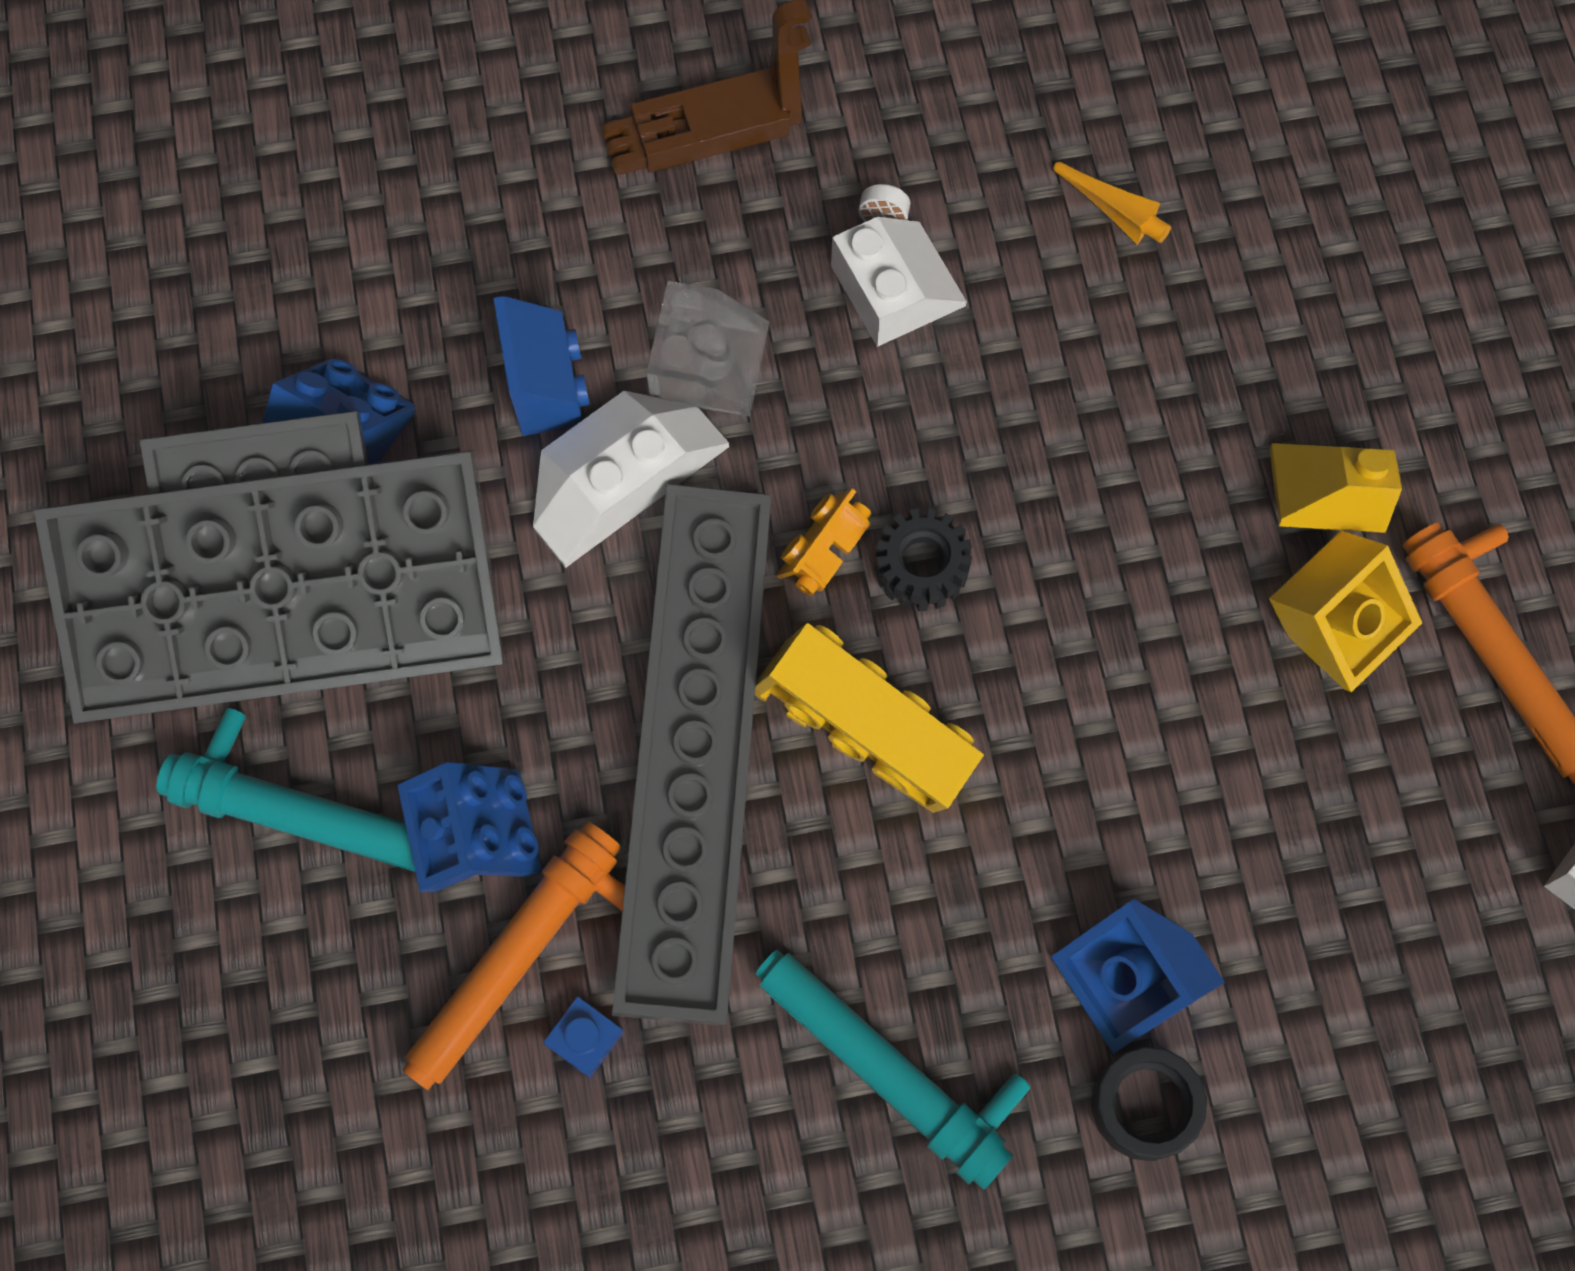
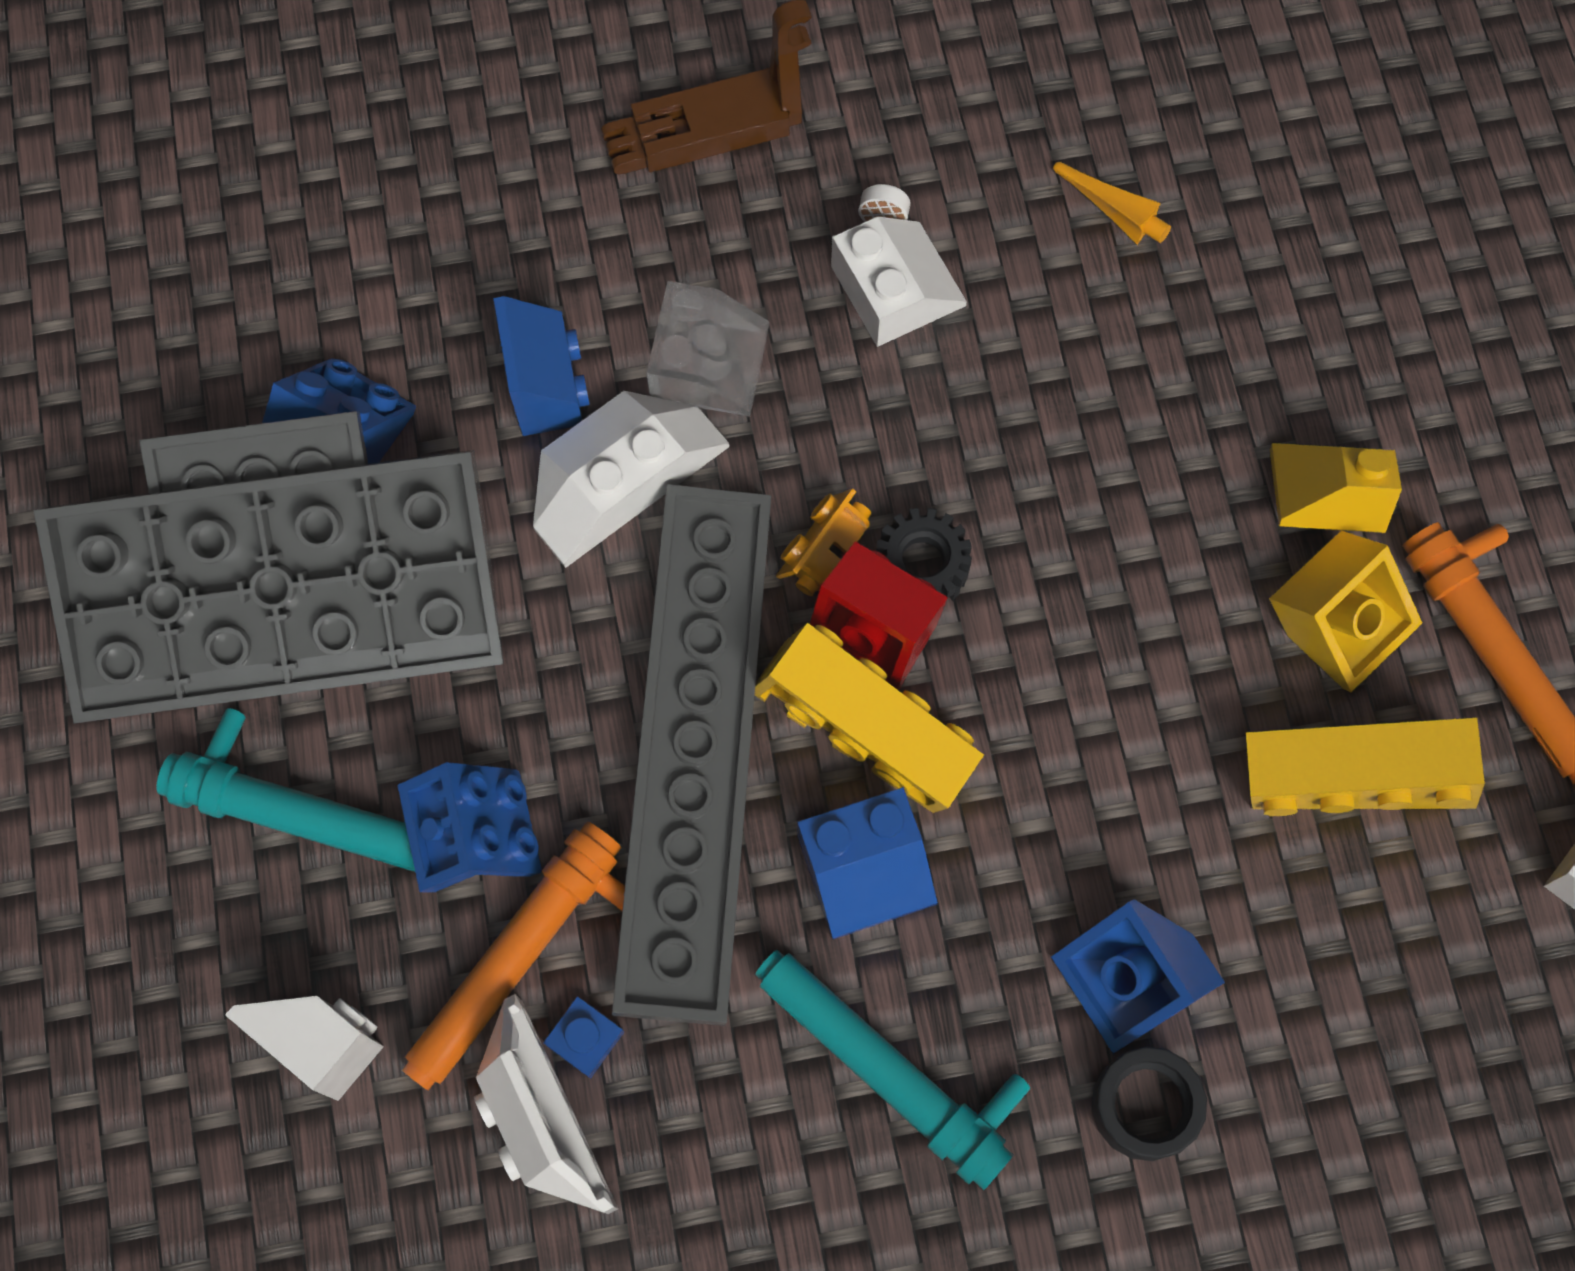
(313, 1039): none -> white slope
(535, 1115): none -> white wedge
(867, 863): none -> blue slope
(878, 611): none -> red slope
(1367, 767): none -> yellow wedge

